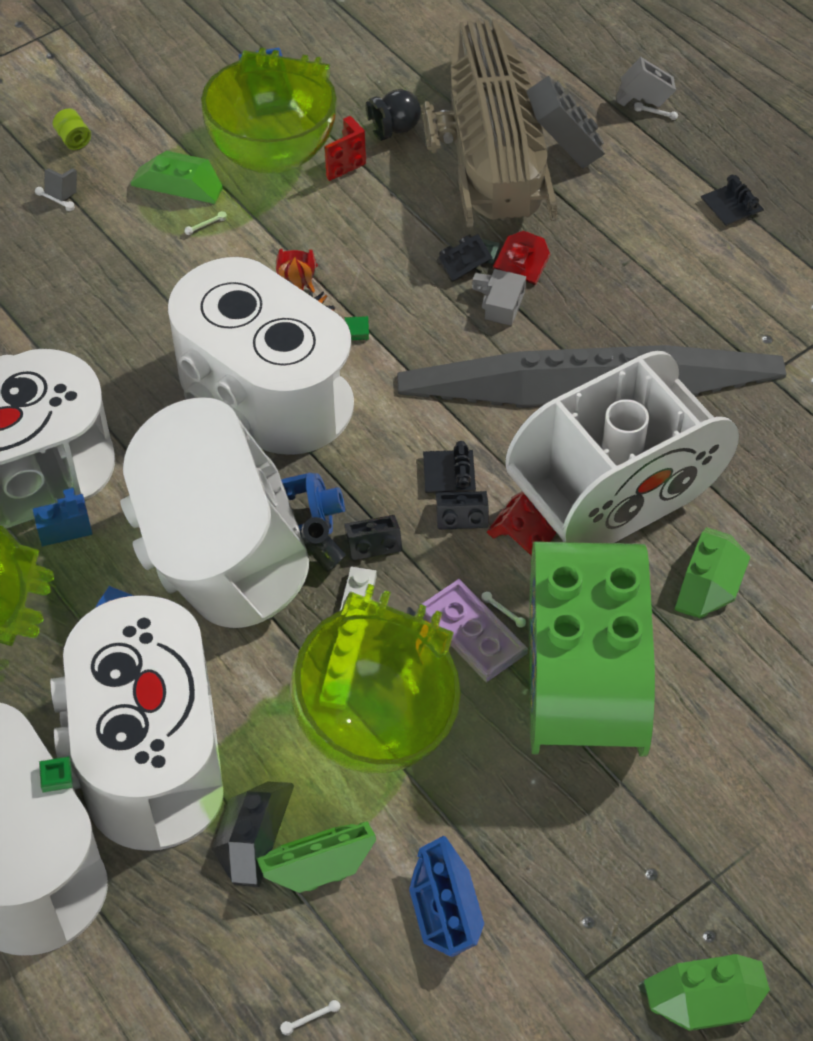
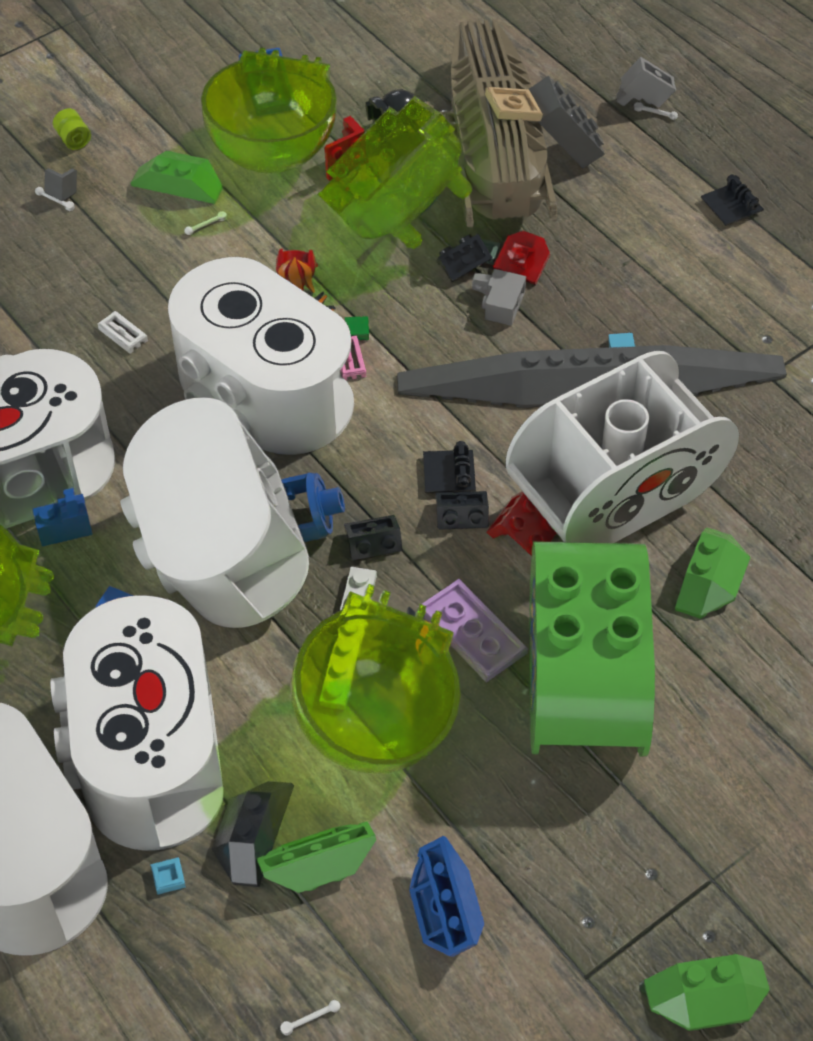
(55, 774): green tile -> none
(119, 334): none -> white tile
(168, 876): none -> medium azure tile
(320, 544): black cylinder -> none
(358, 371): none -> bright pink tile
(396, 173): none -> clear neon green windscreen
(487, 598): white hinge -> none
(512, 106): none -> tan tile
(621, 340): none -> medium azure tile

